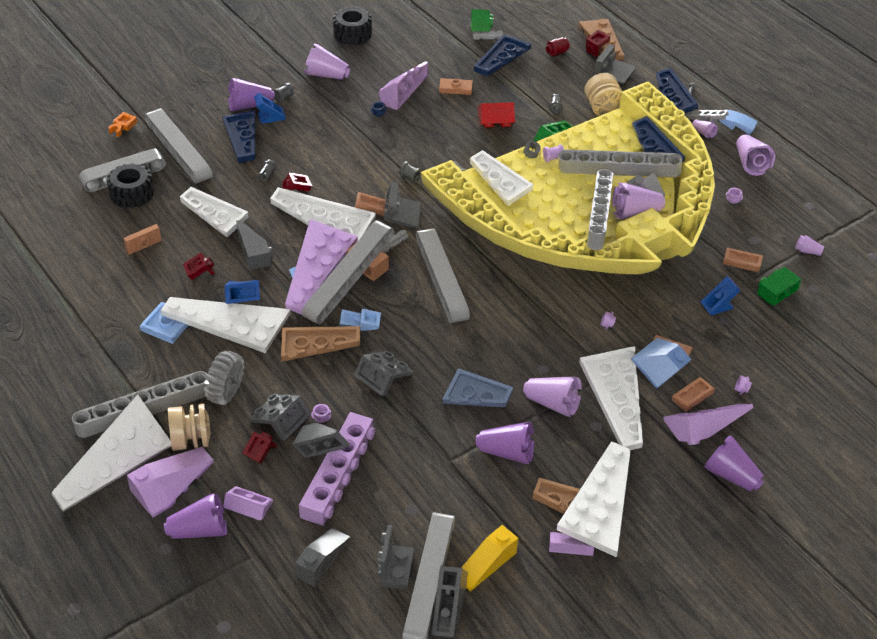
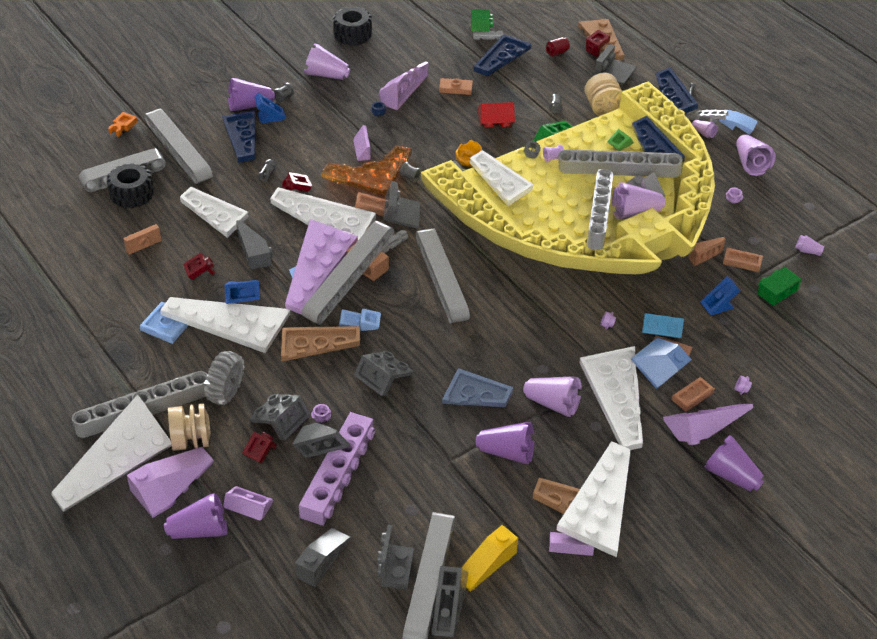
(362, 144): none -> lavender slope
(371, 175): none -> clear orange plate
(466, 151): none -> light orange hair
(620, 140): none -> bright green slope
(662, 325): none -> dark azure brick
(706, 250): none -> nougat slope

